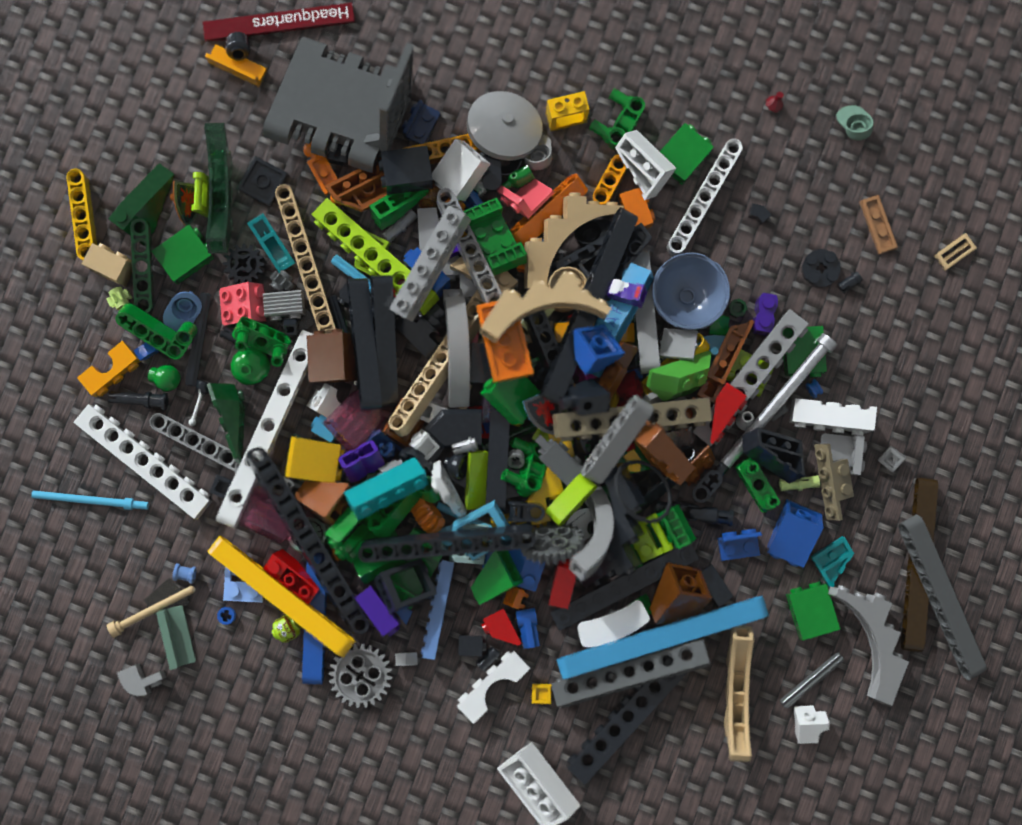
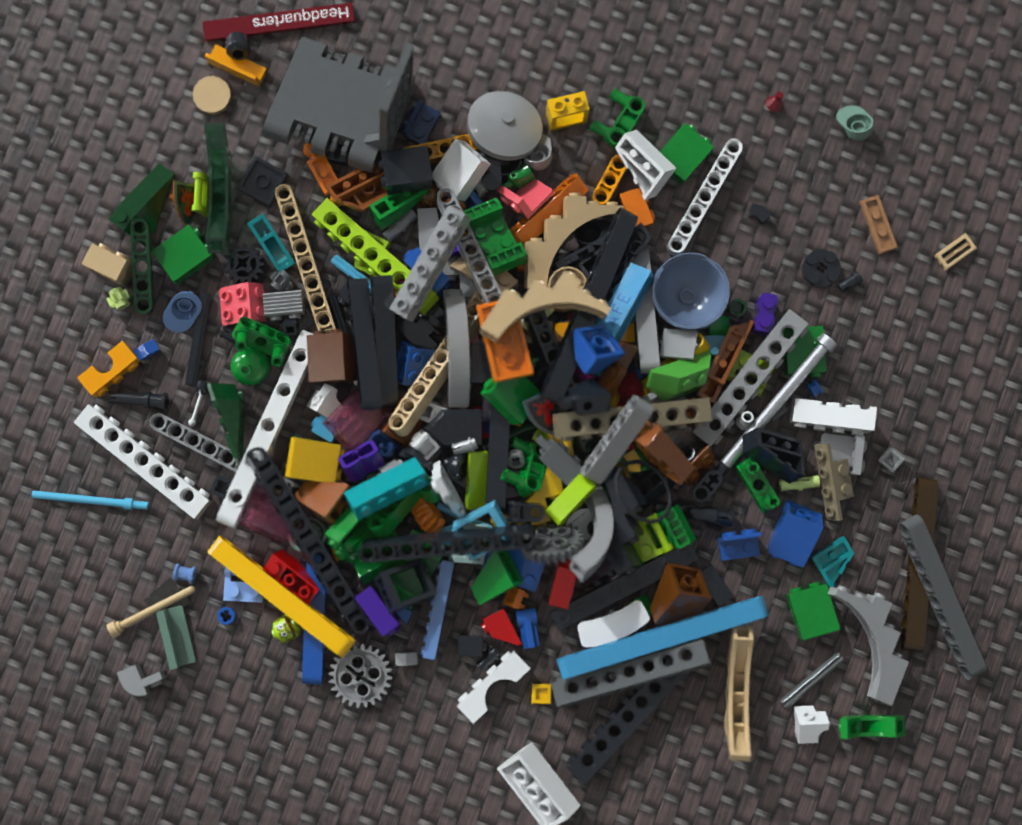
(77, 208): yellow beam -> none
(132, 319): green beam -> none
(164, 377): green piece -> none
(211, 95): none -> tan tile
(412, 362): none -> blue bracket
(627, 293): dark purple leg -> none
(725, 406): red slope -> none
(871, 725): none -> green arch

